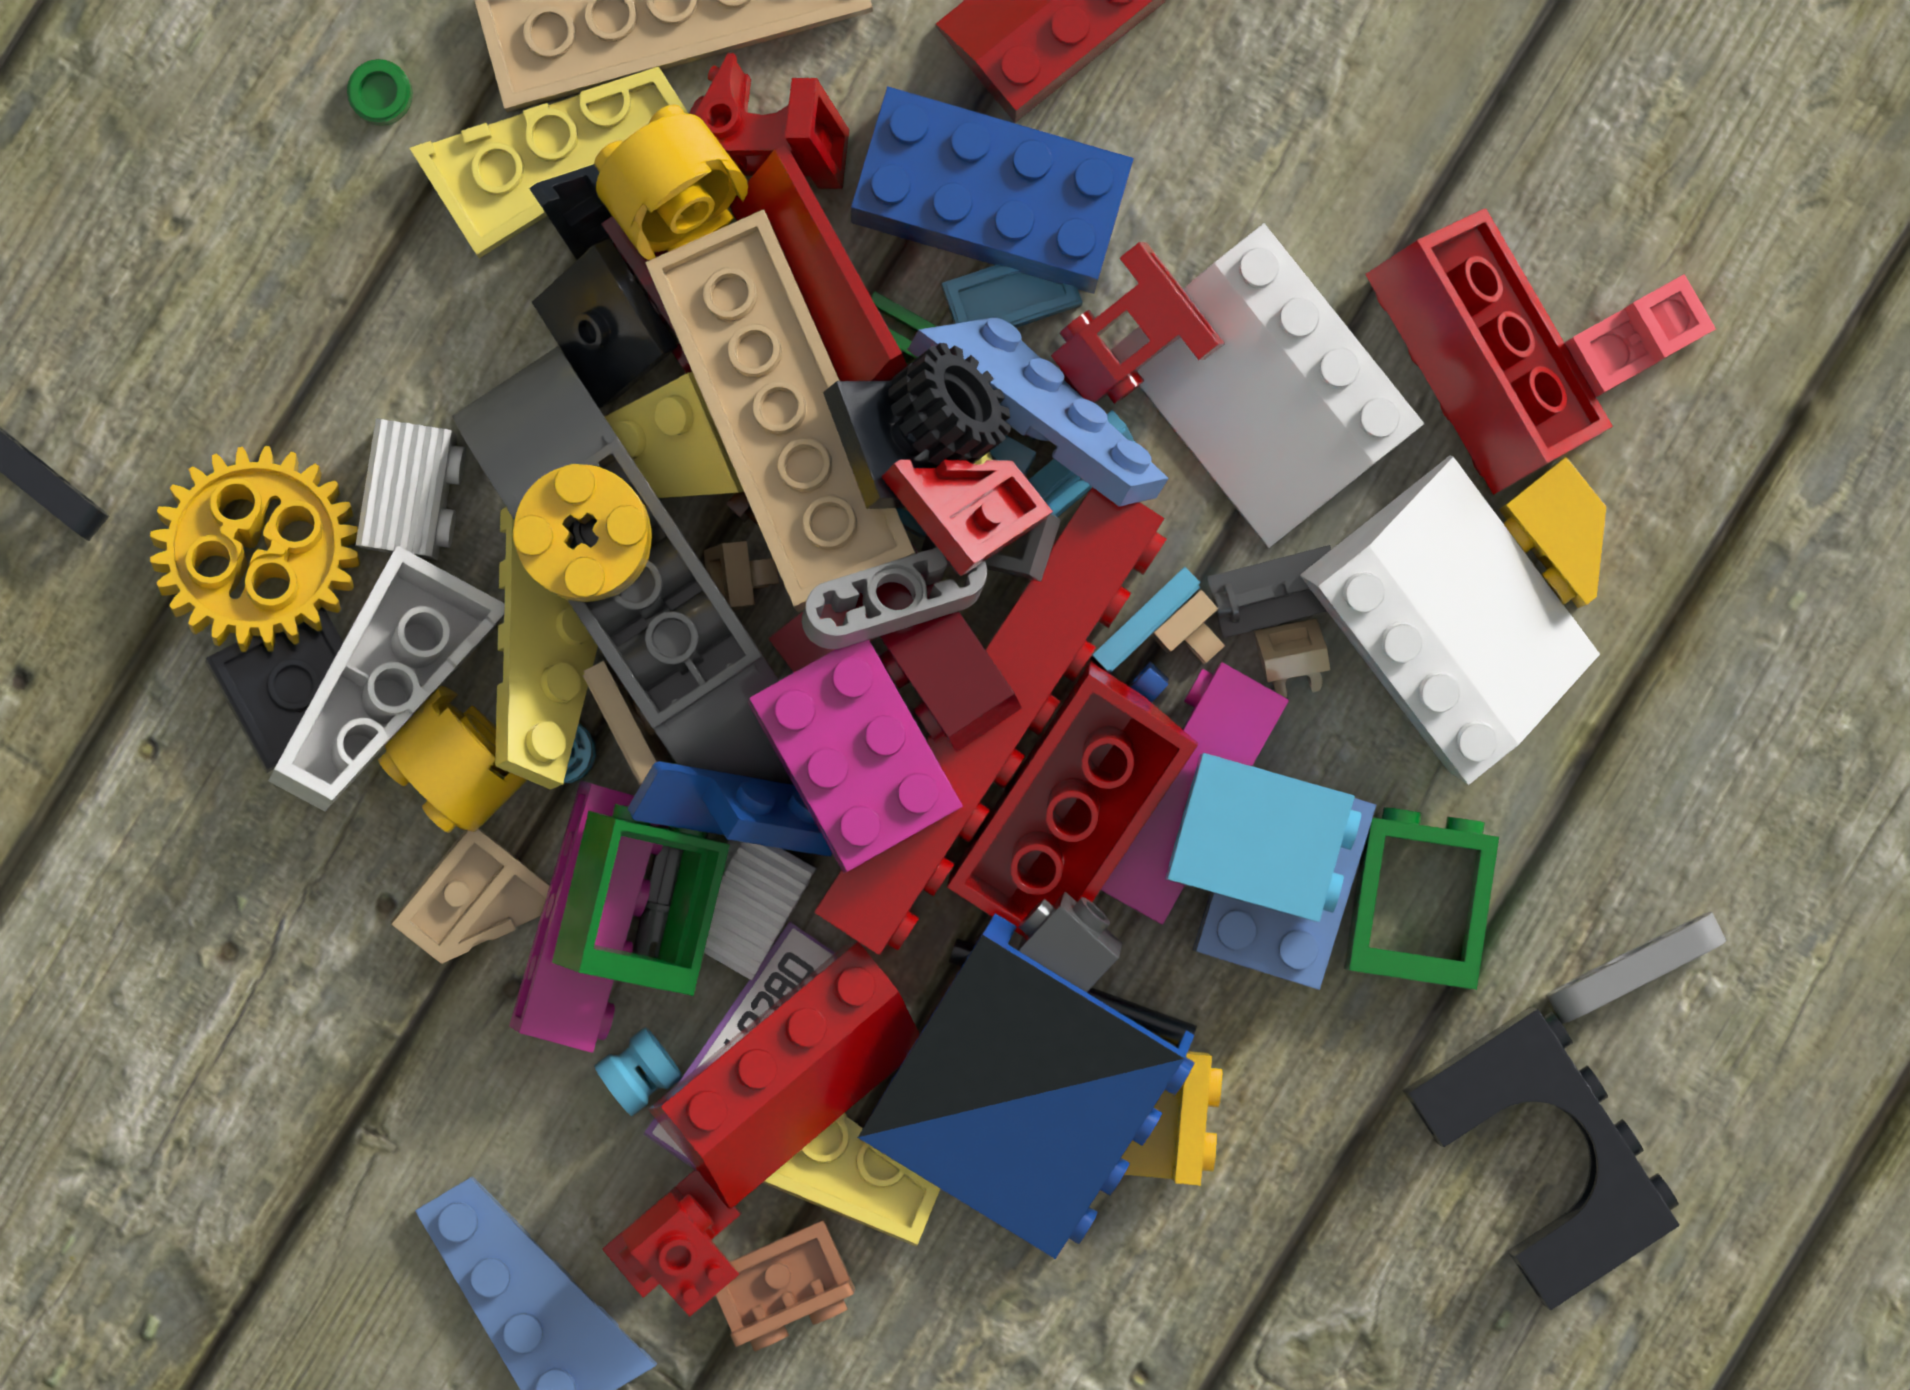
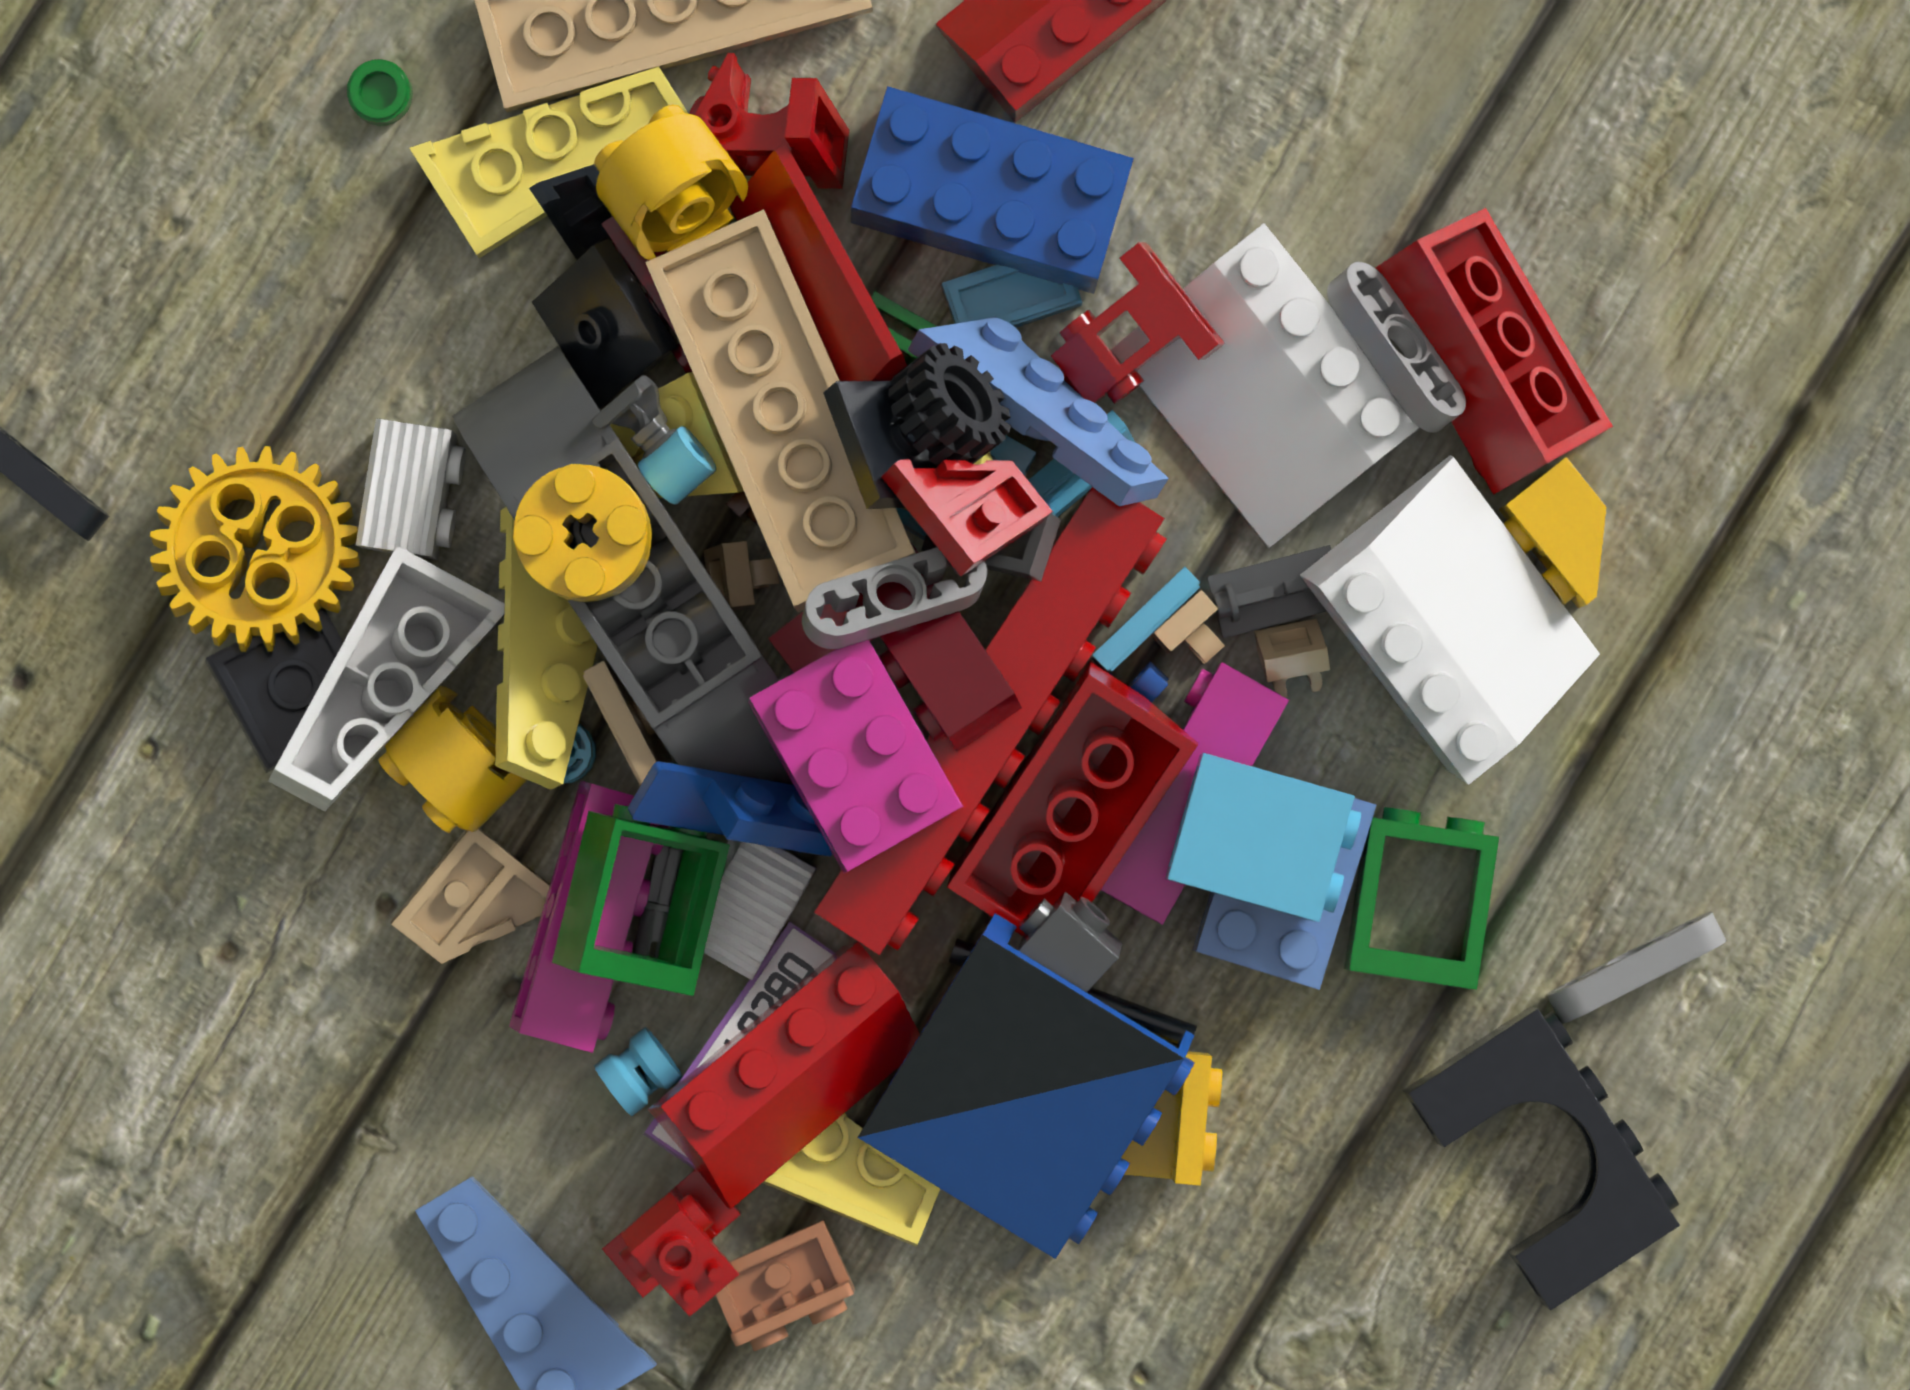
(672, 458): none -> leg
(1419, 377): none -> light grey beam
(1640, 335): coral slope -> none

